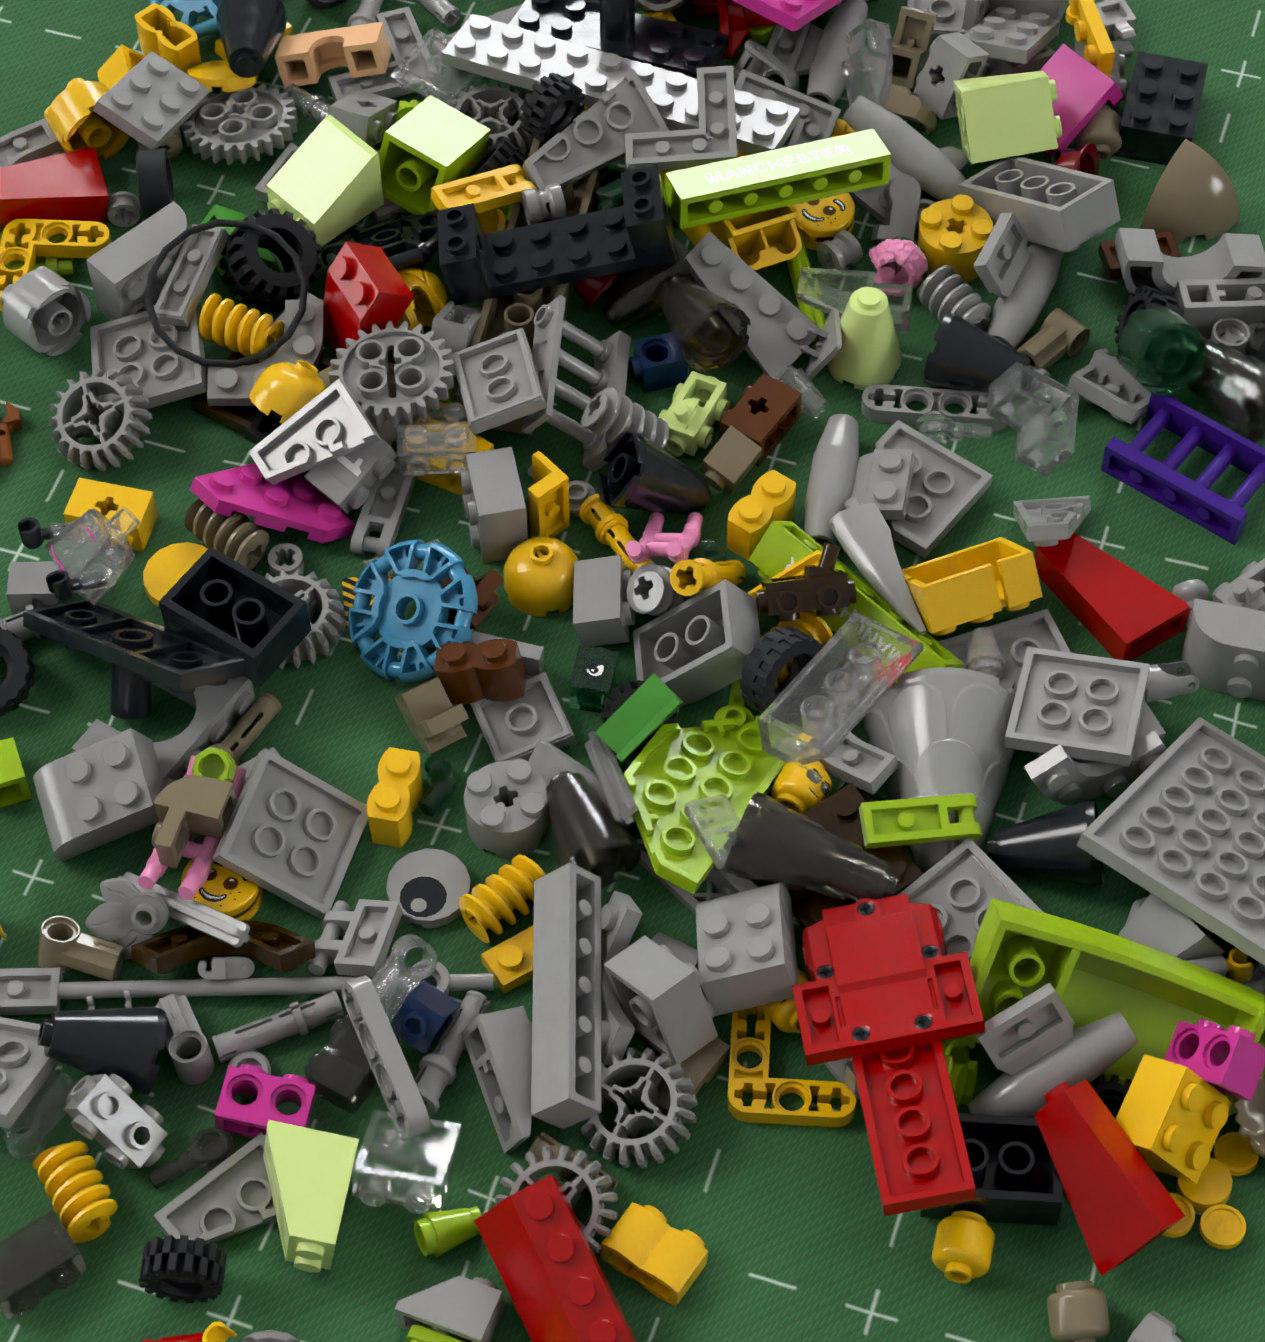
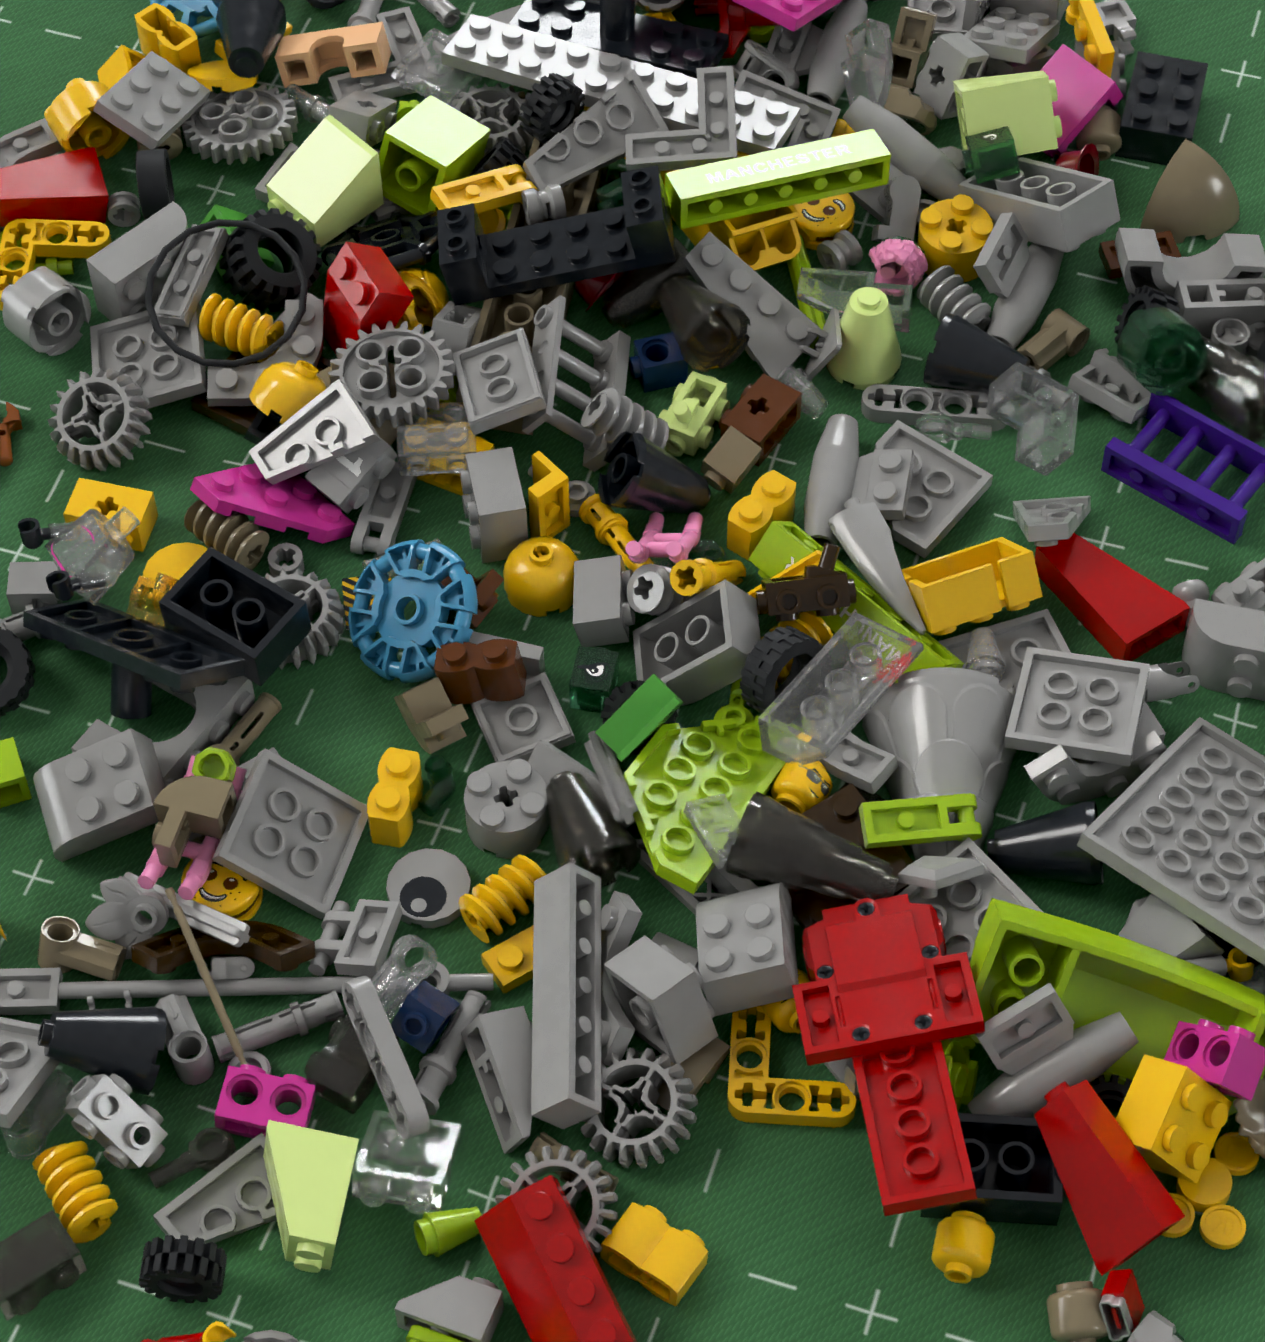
(146, 597): none -> clear yellow brick
(206, 976): none -> dark tan piece
(938, 872): none -> light grey piece
(991, 155): none -> clear green brick
(1121, 1304): none -> piece

